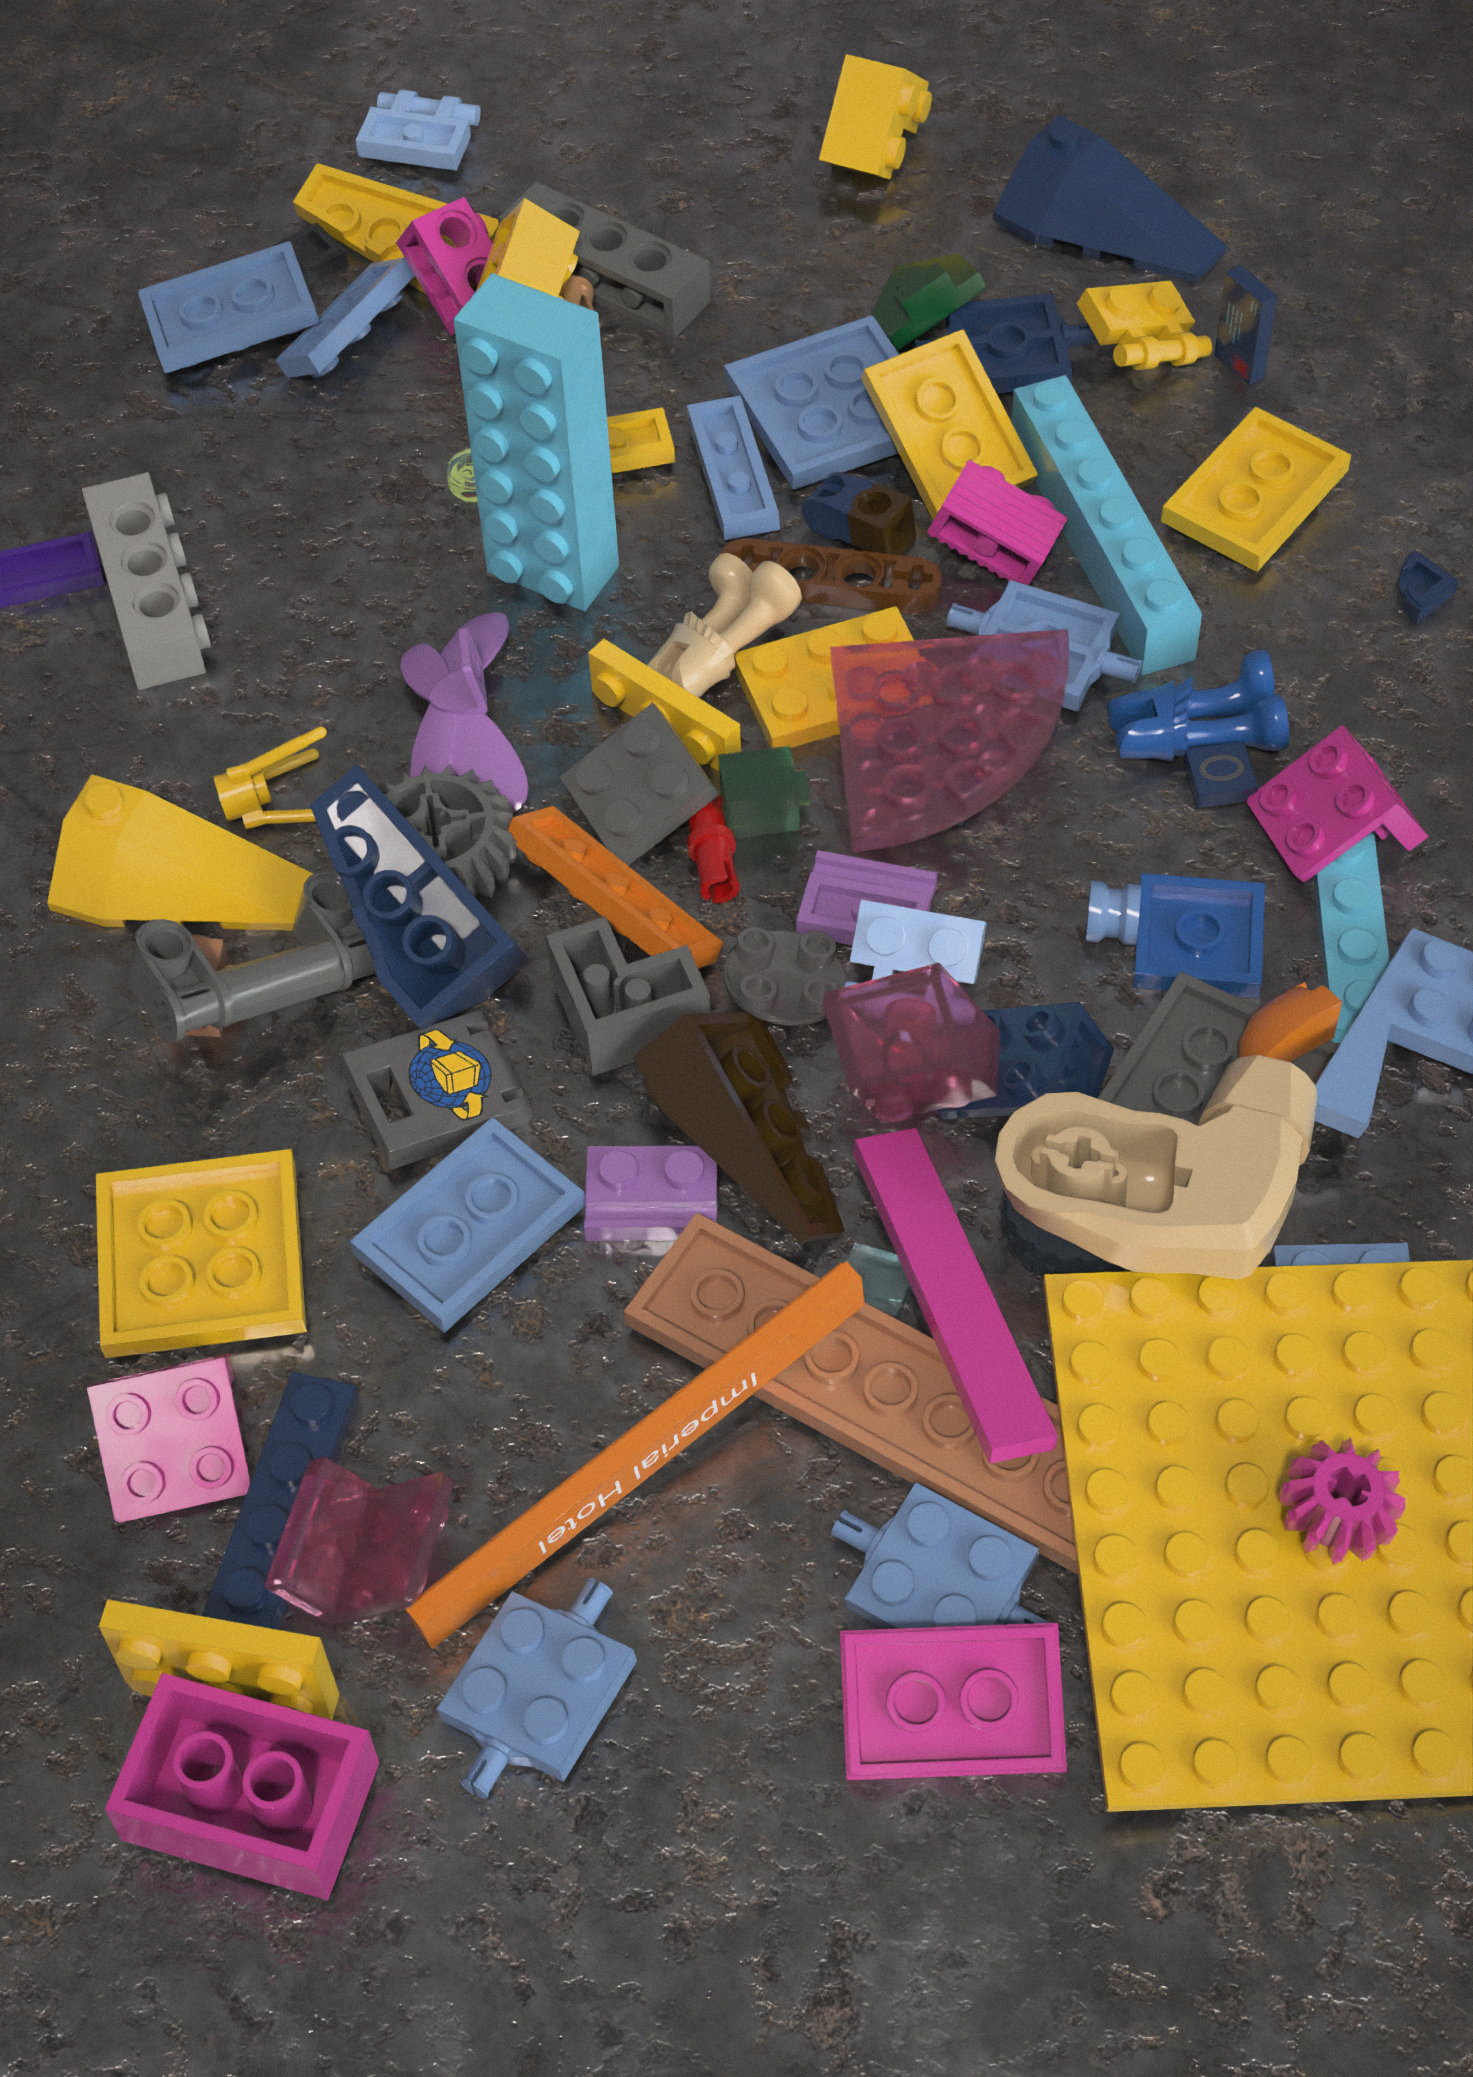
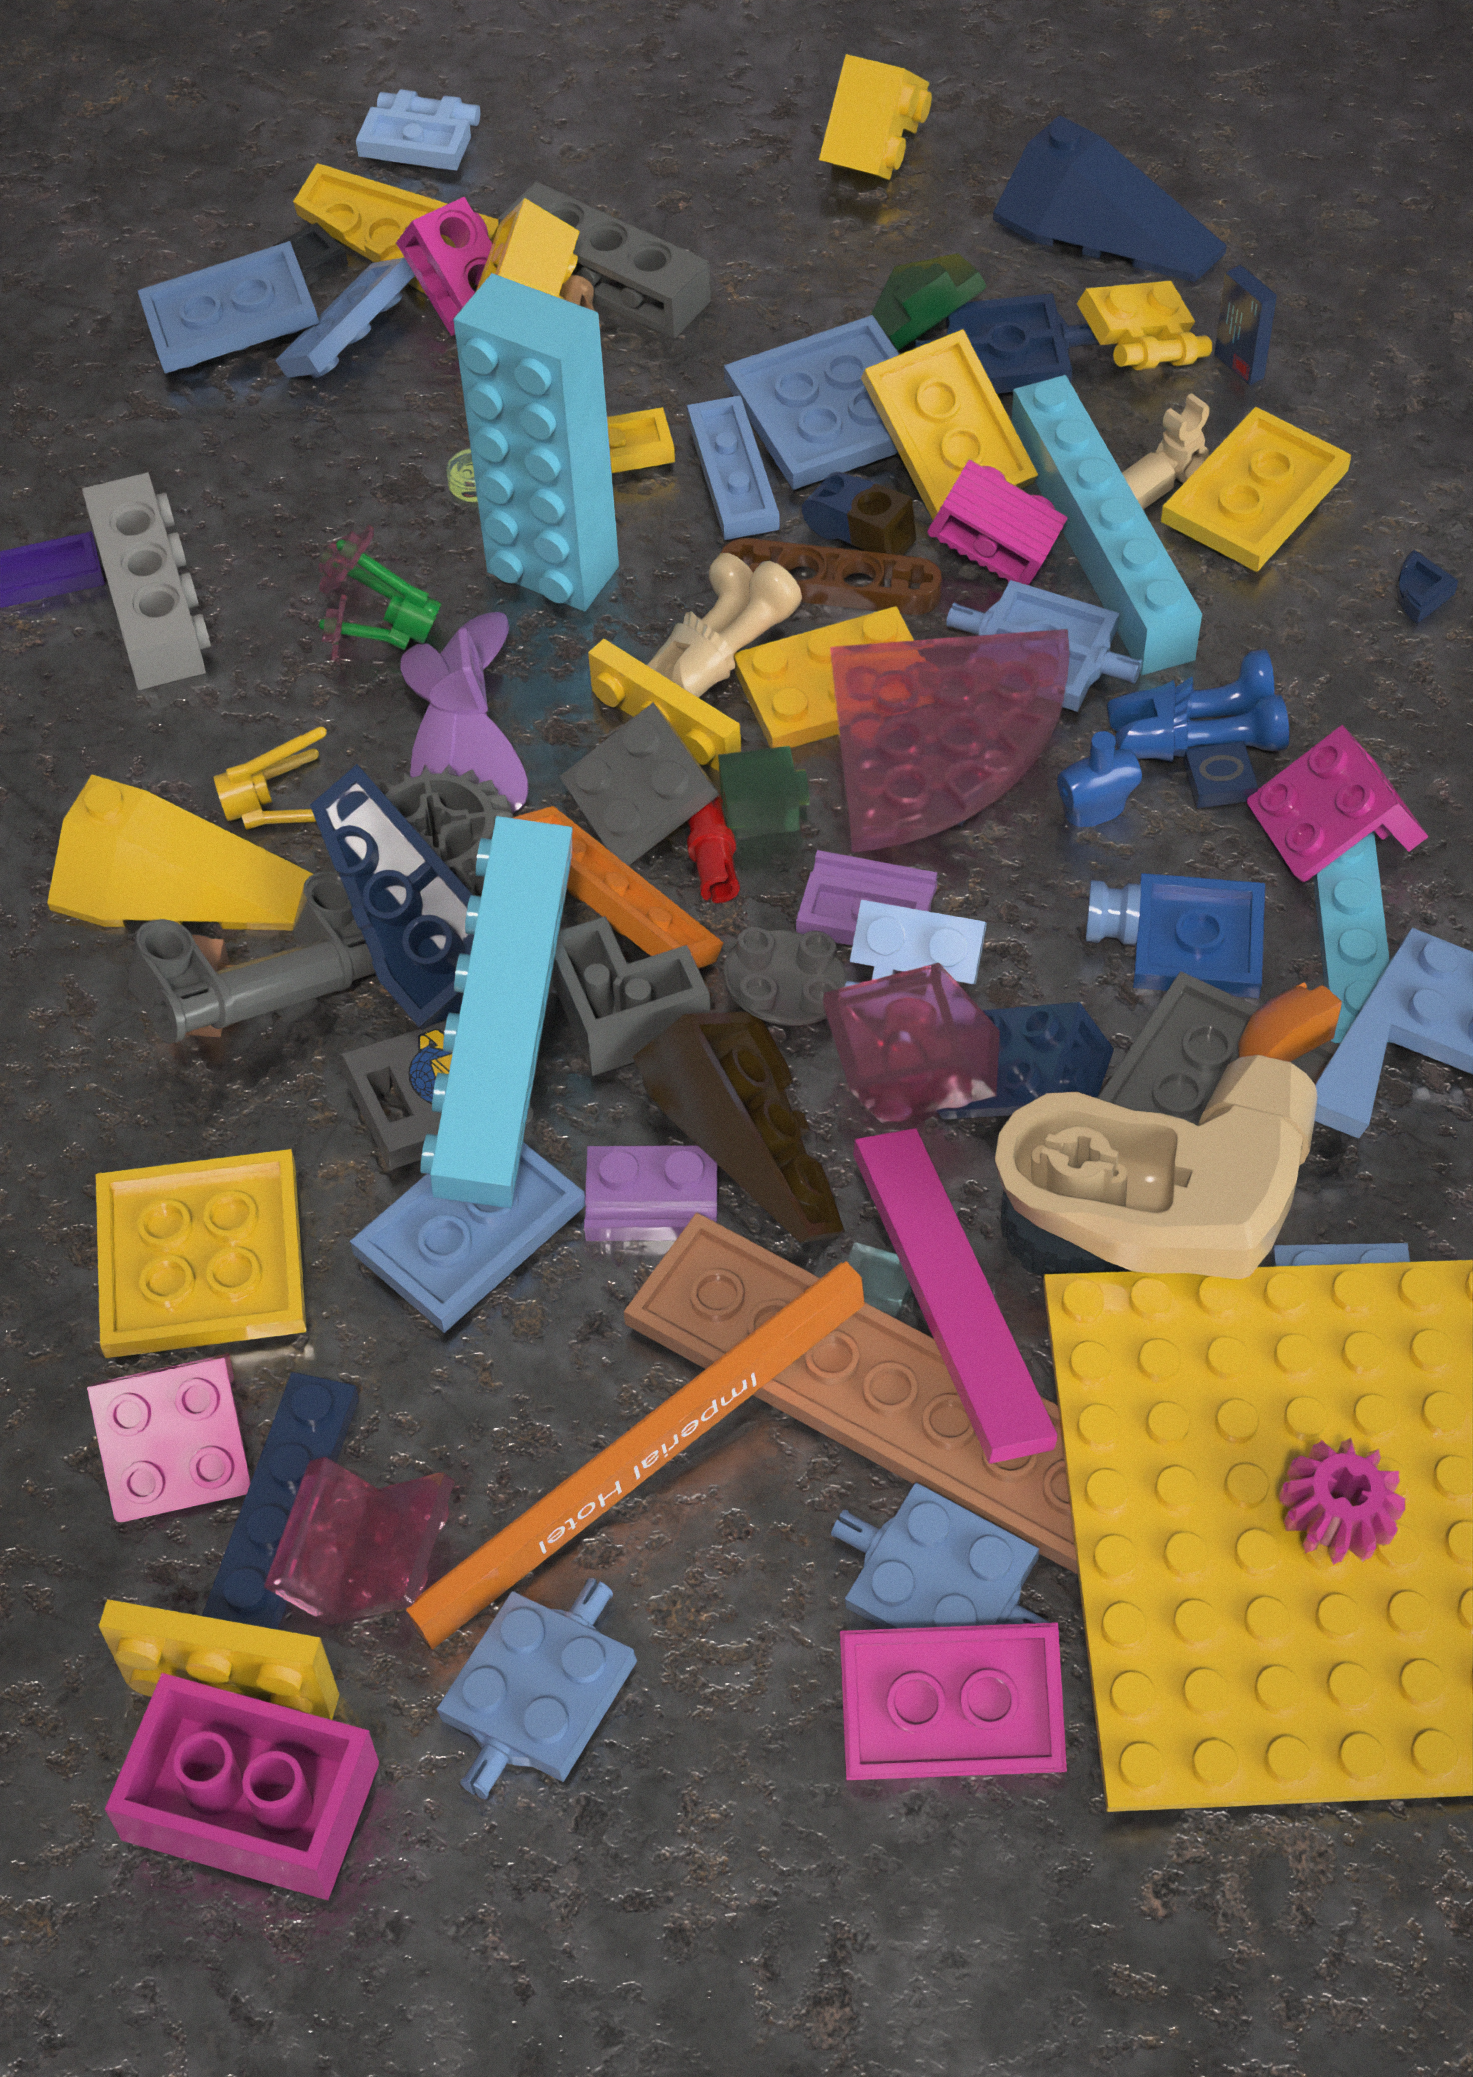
(410, 608): none -> green plant
(500, 1014): none -> medium azure brick
(1100, 784): none -> blue piece
(1176, 456): none -> tan bar

